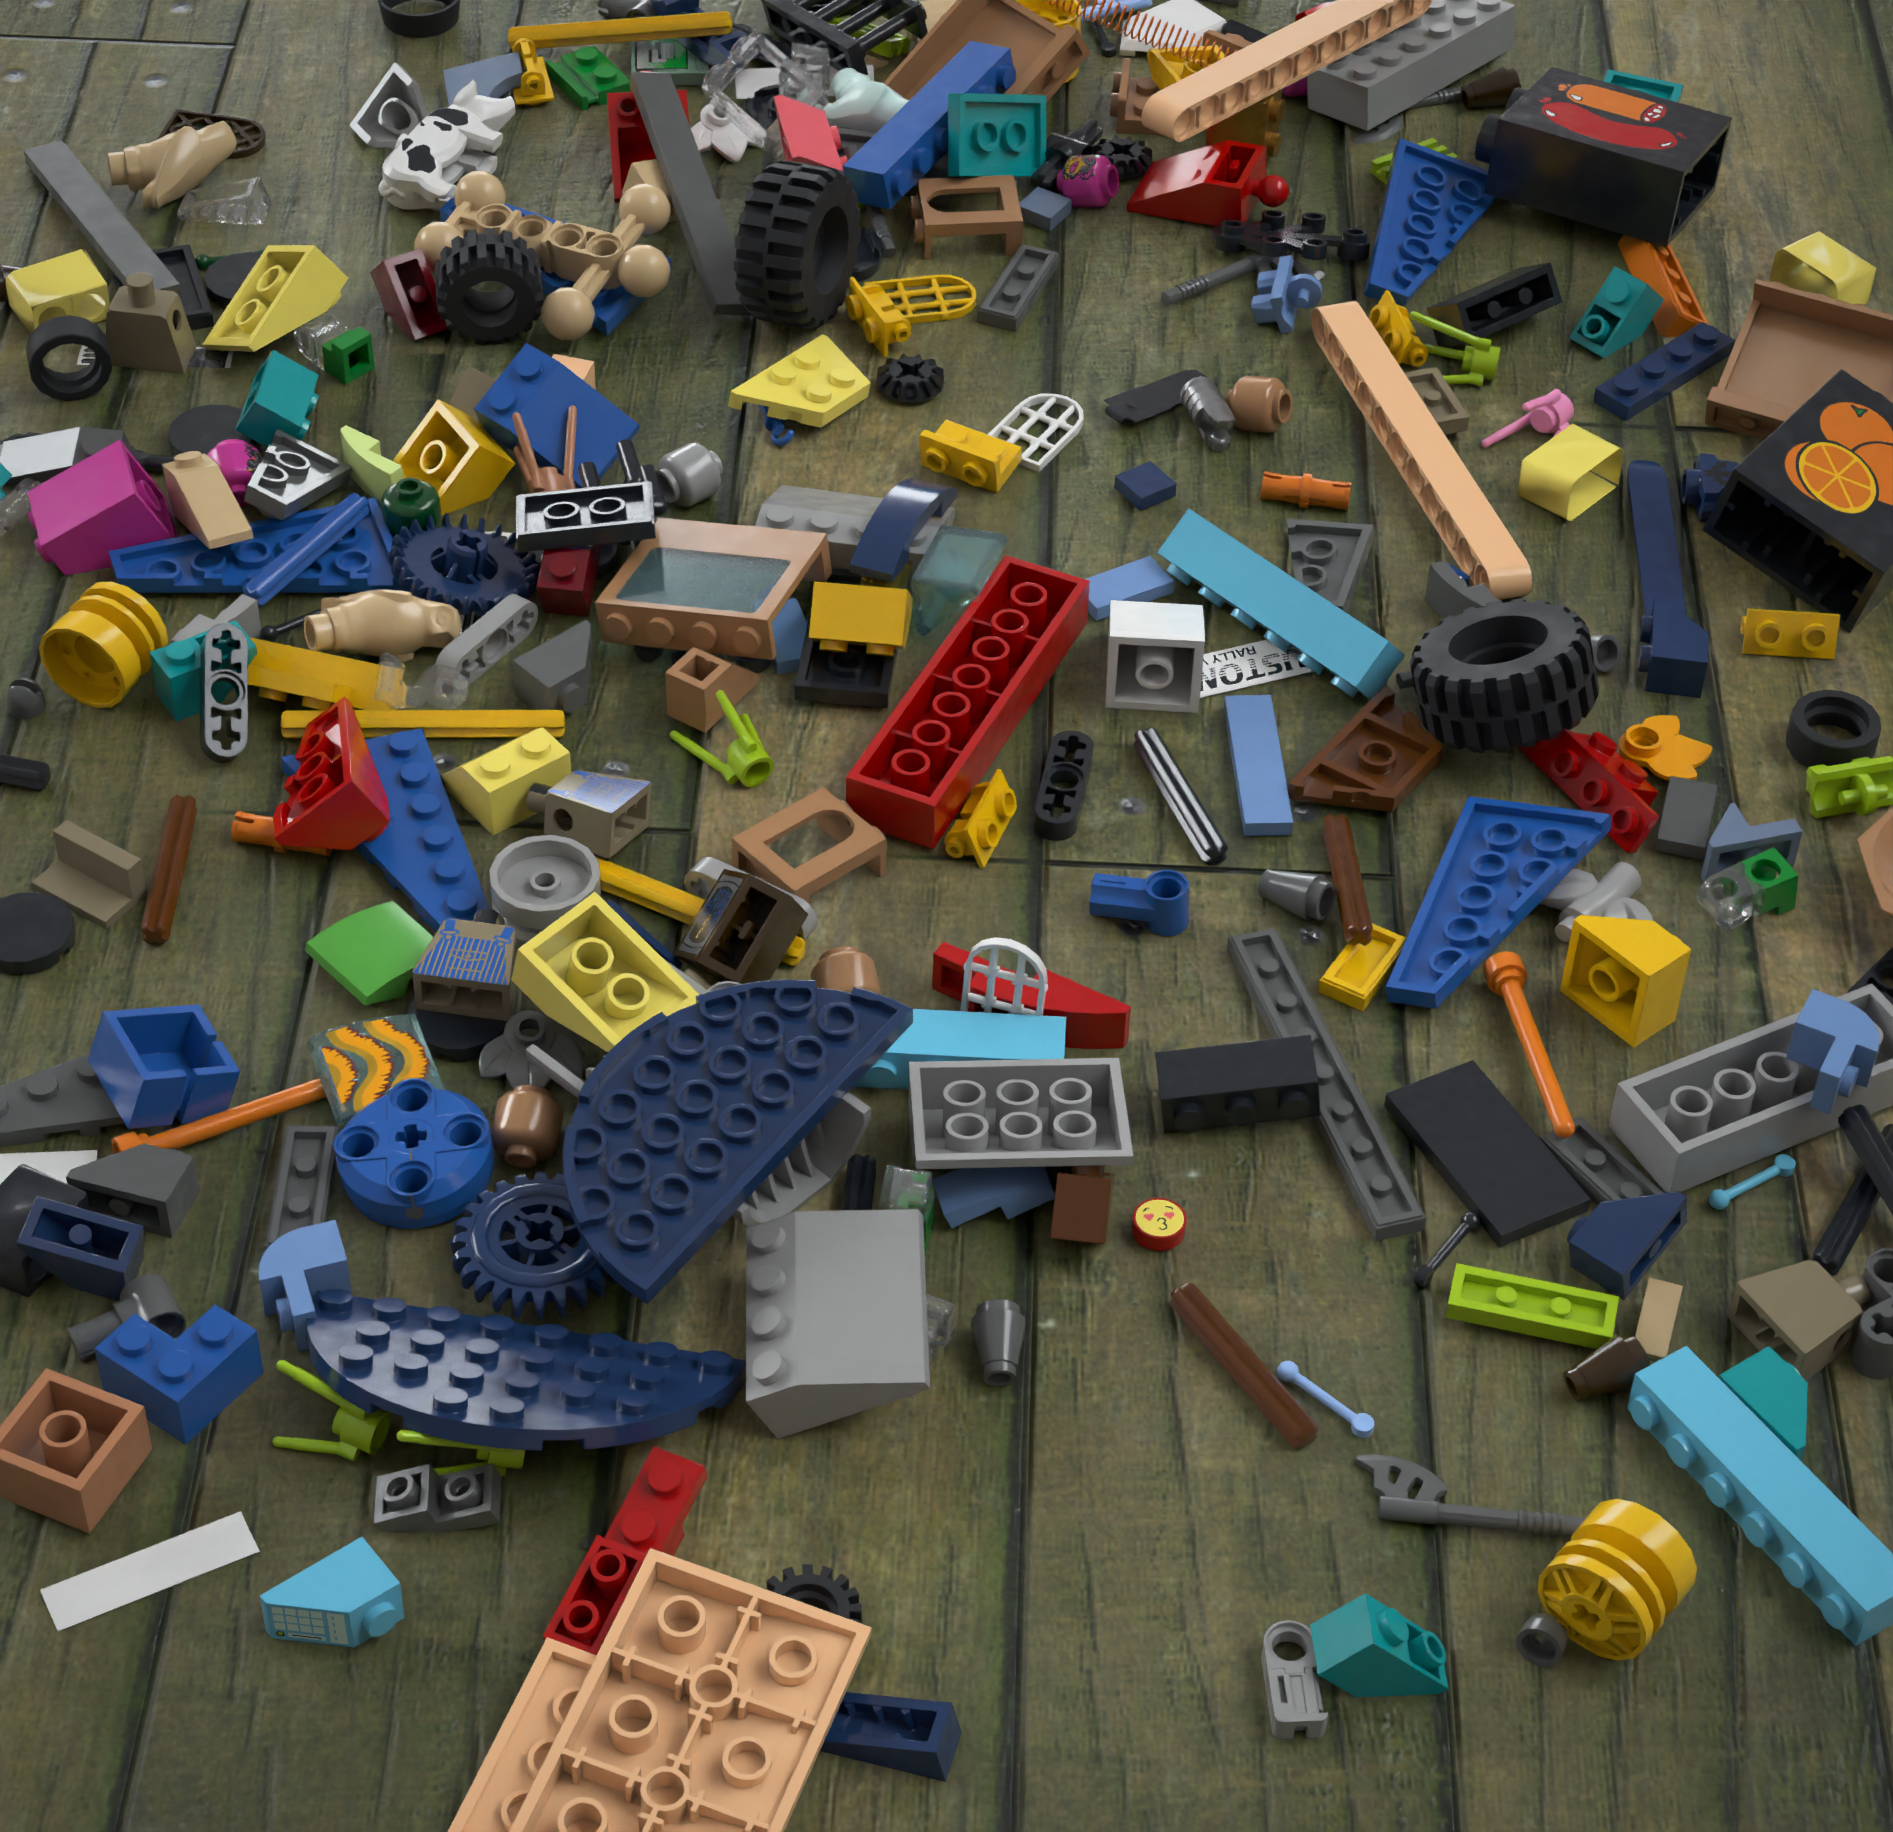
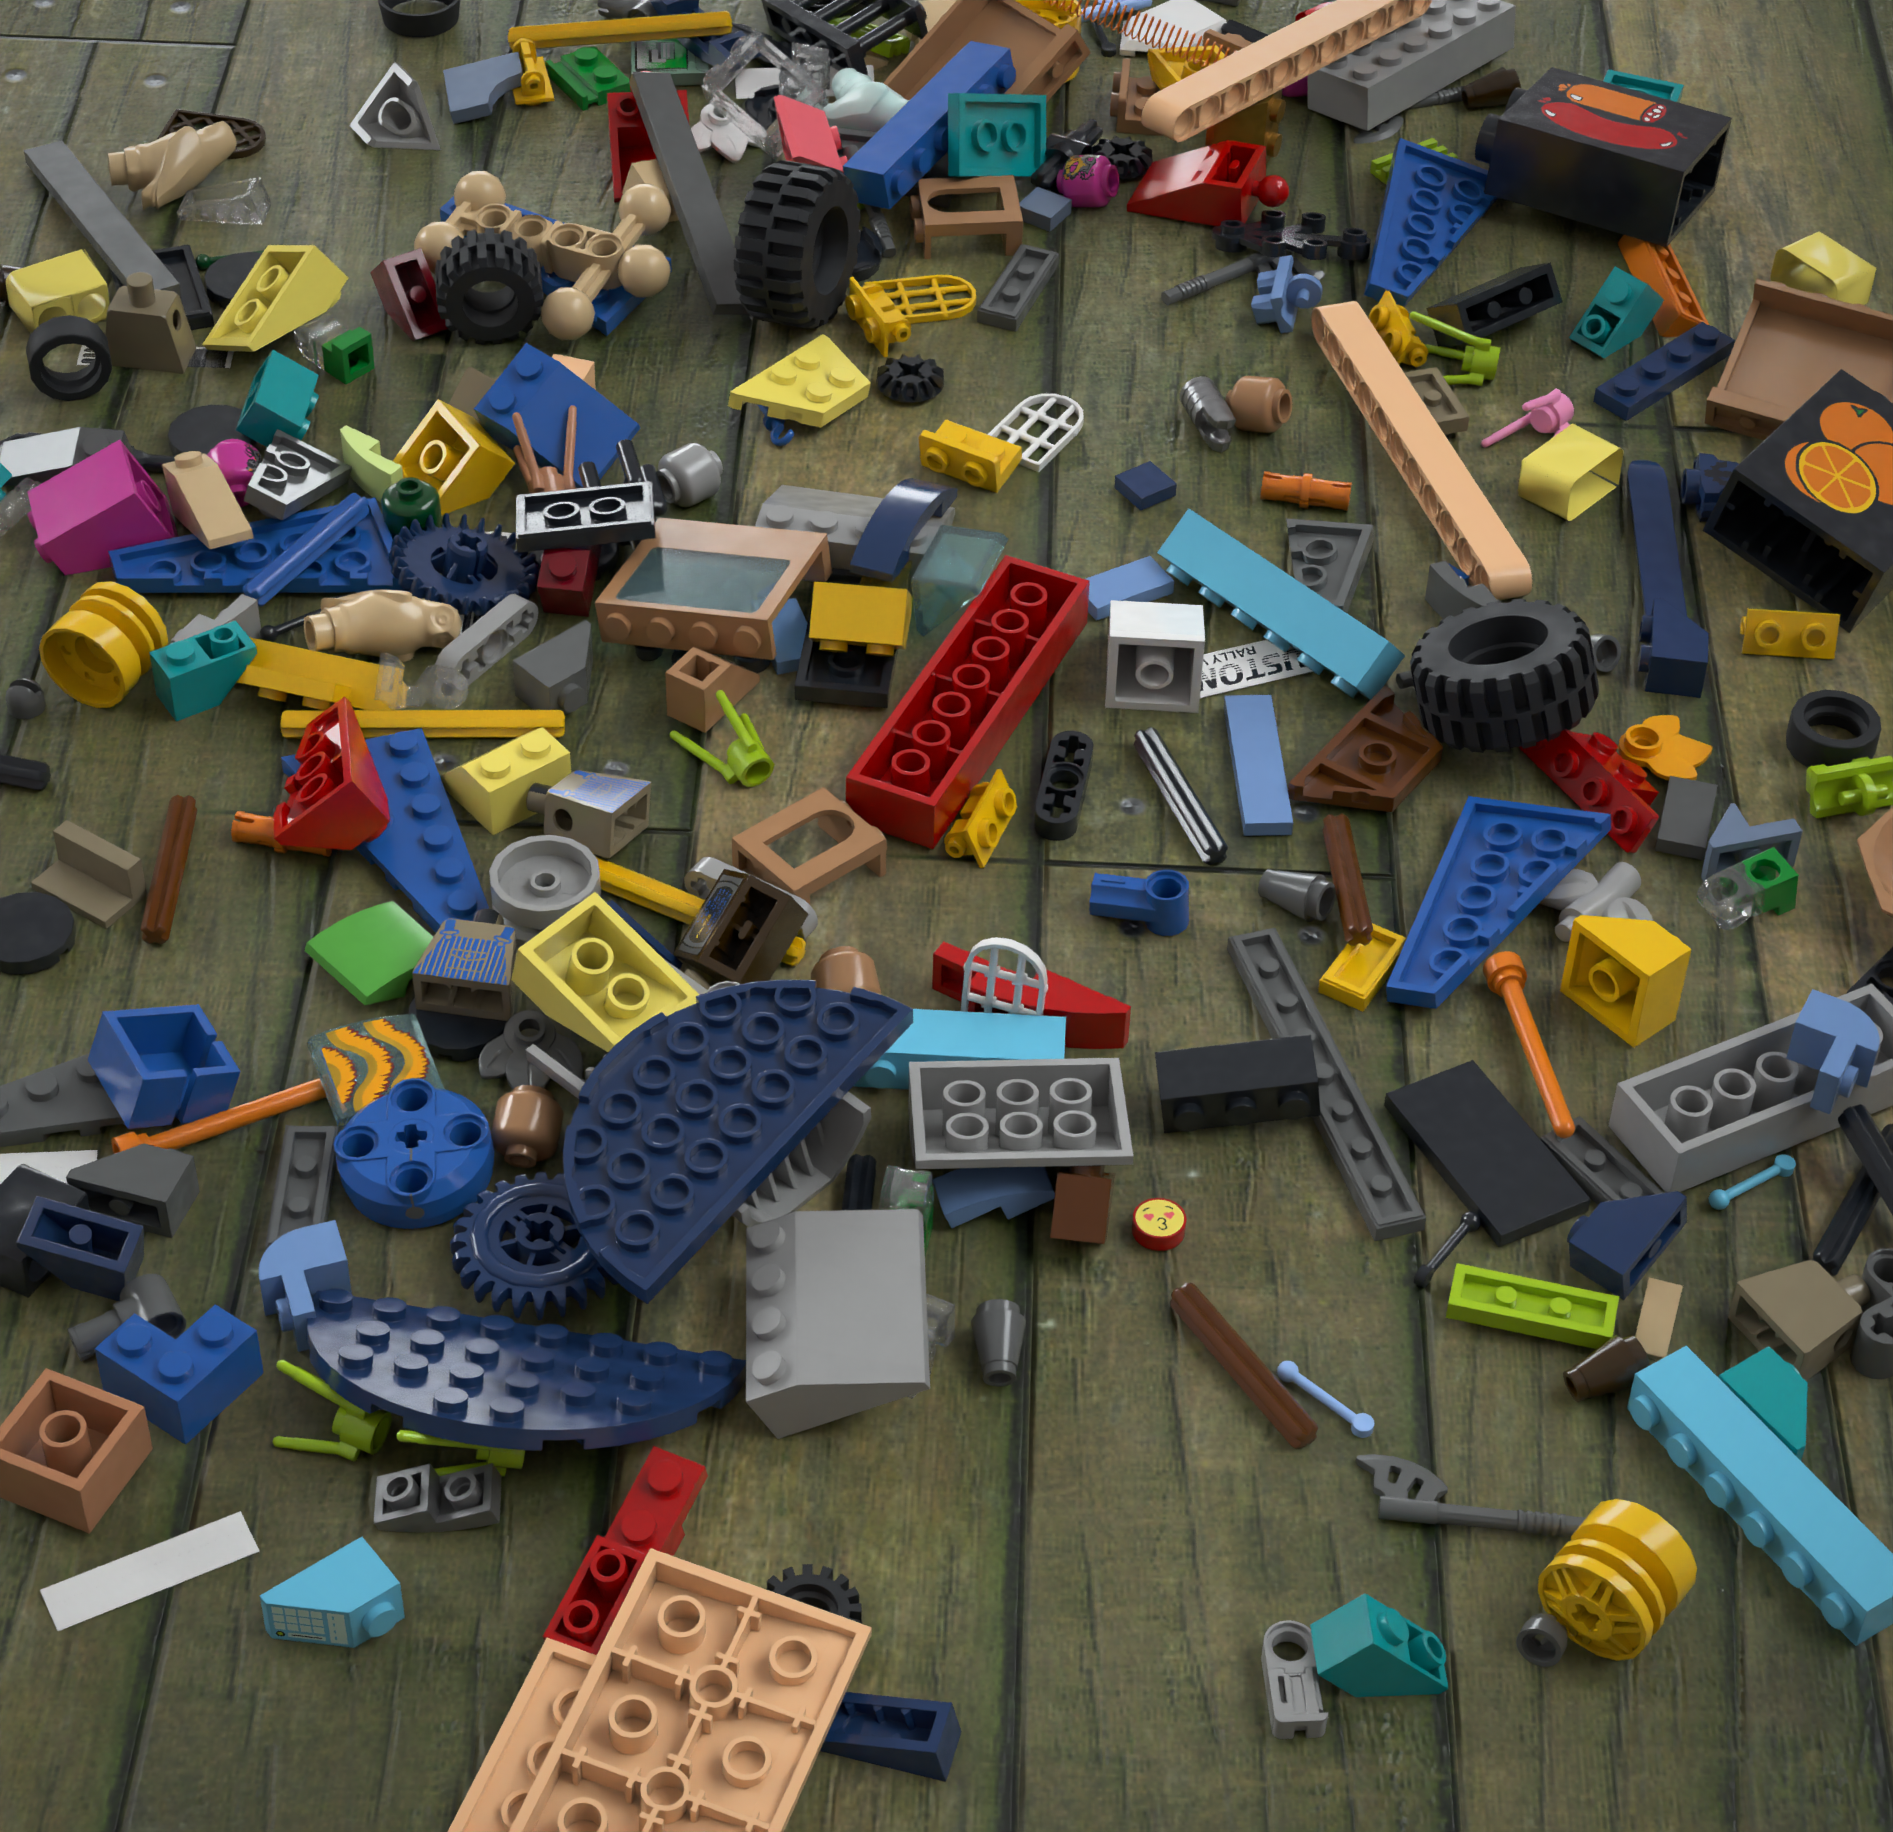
(238, 660): beam -> none
(444, 147): white animal -> none
(1149, 399): black piece -> none

